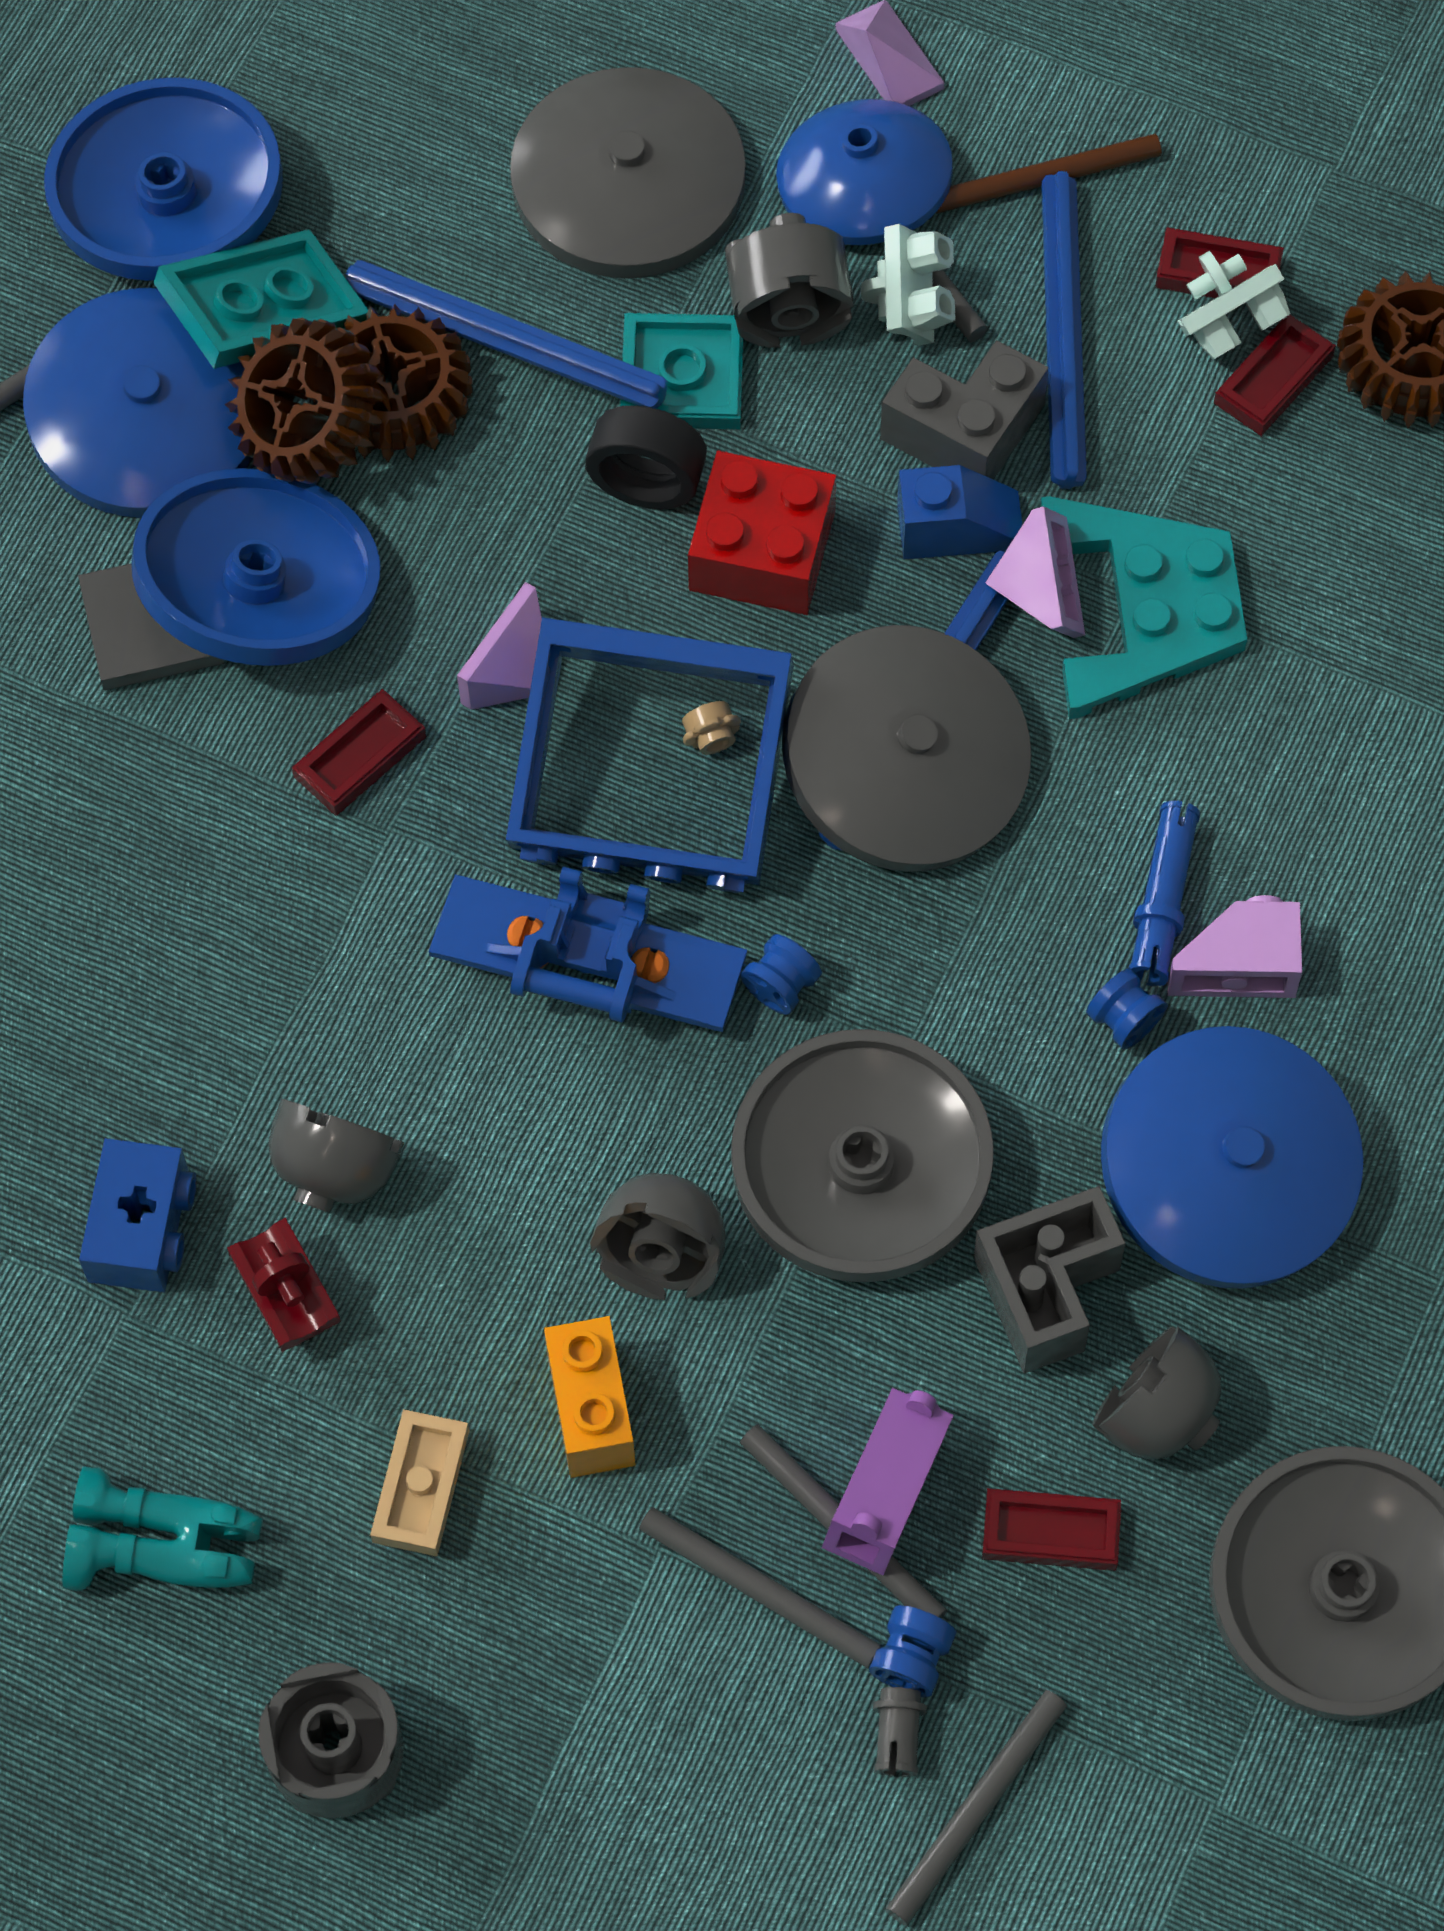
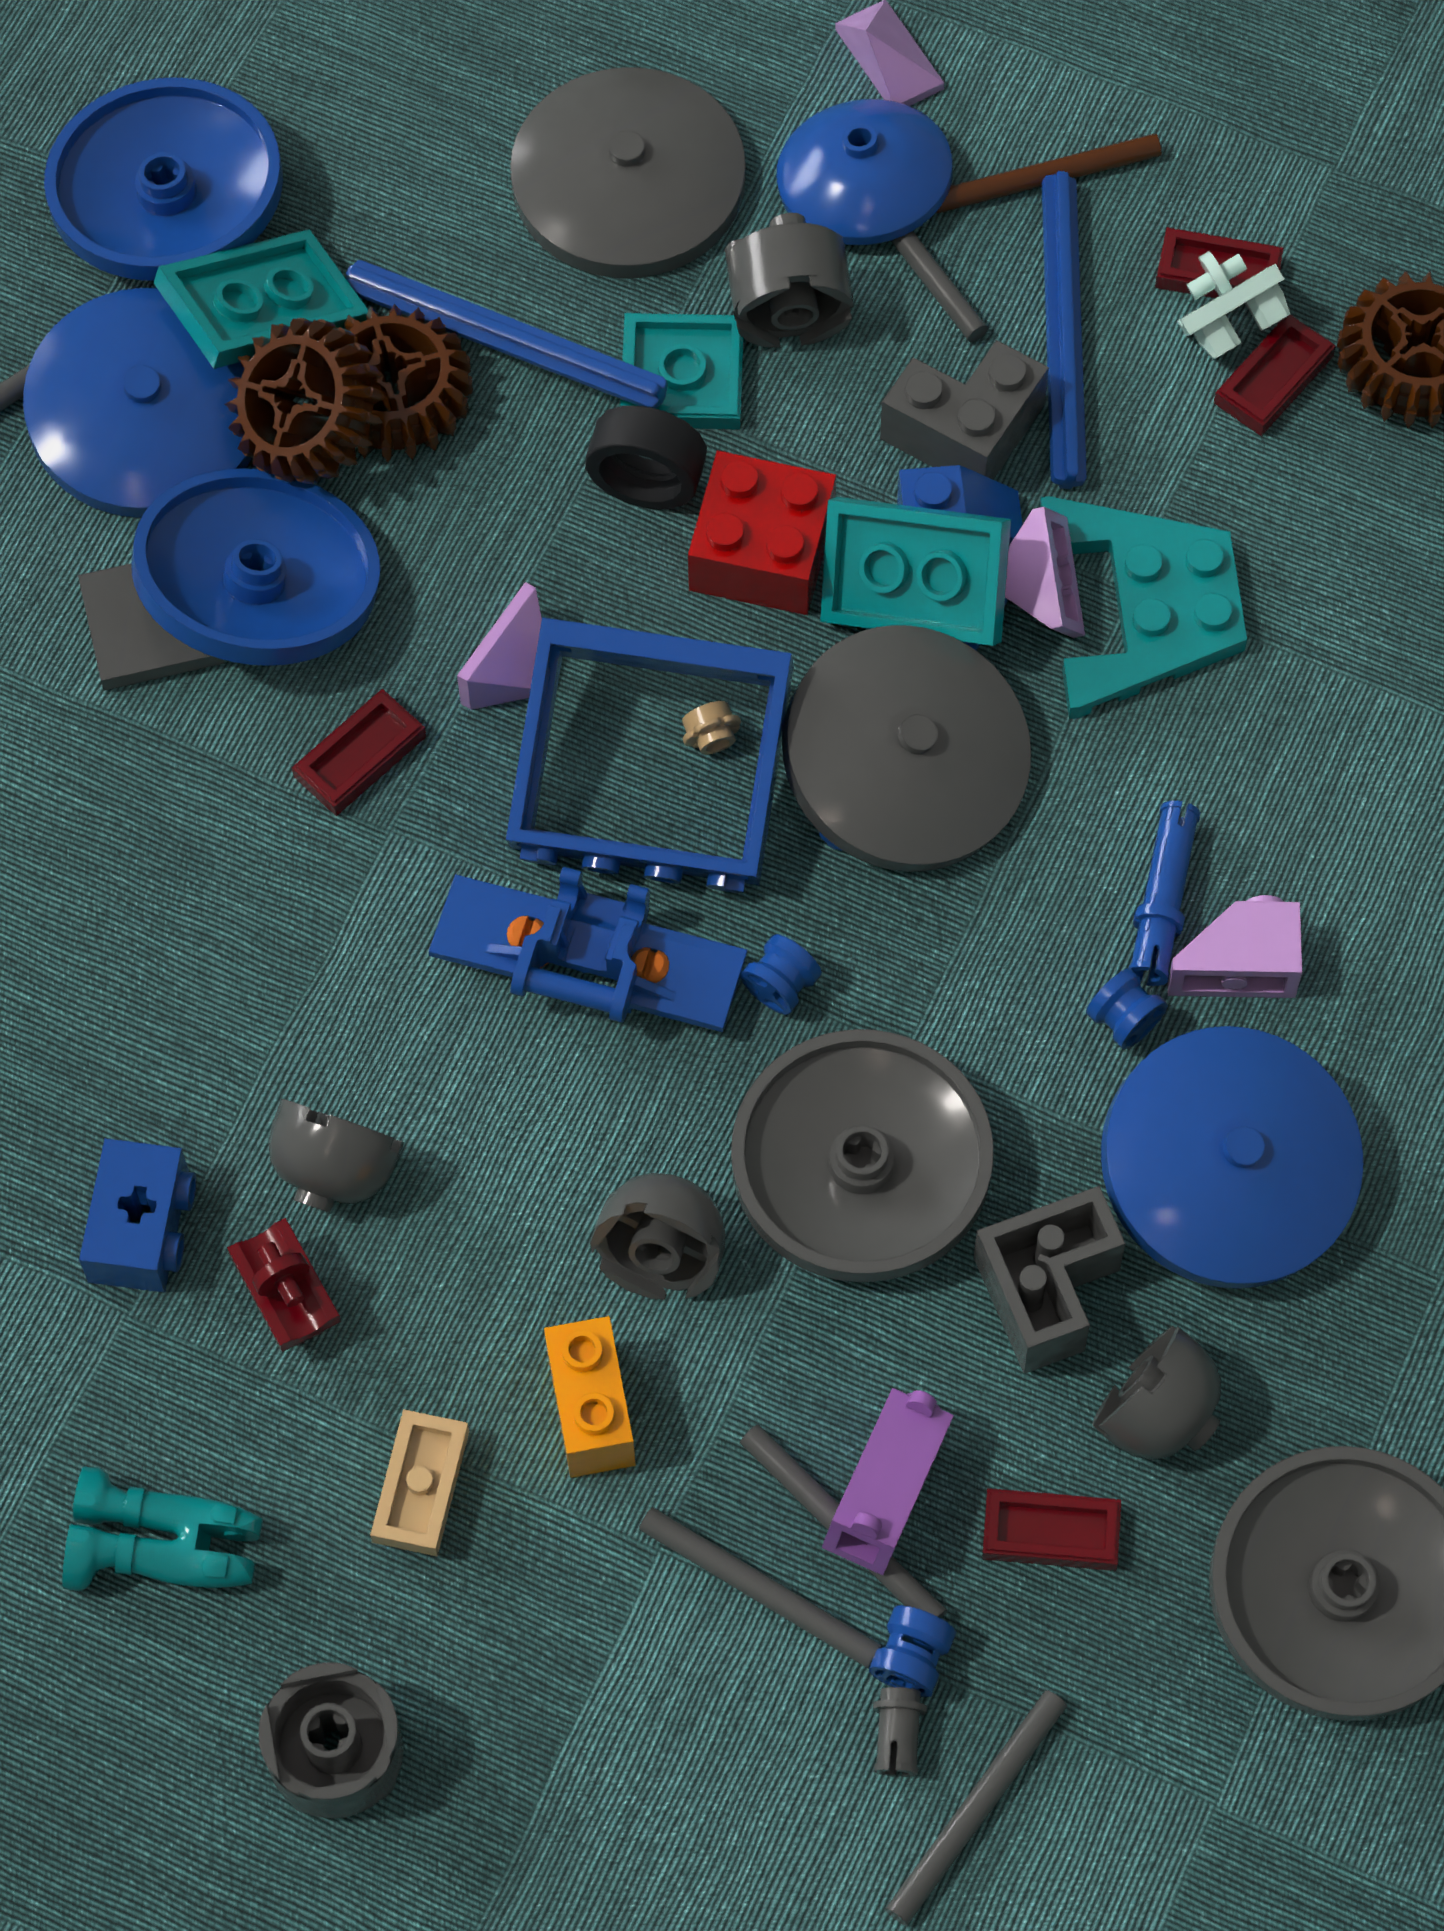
(906, 283): light aqua hips -> none
(915, 569): none -> teal plate

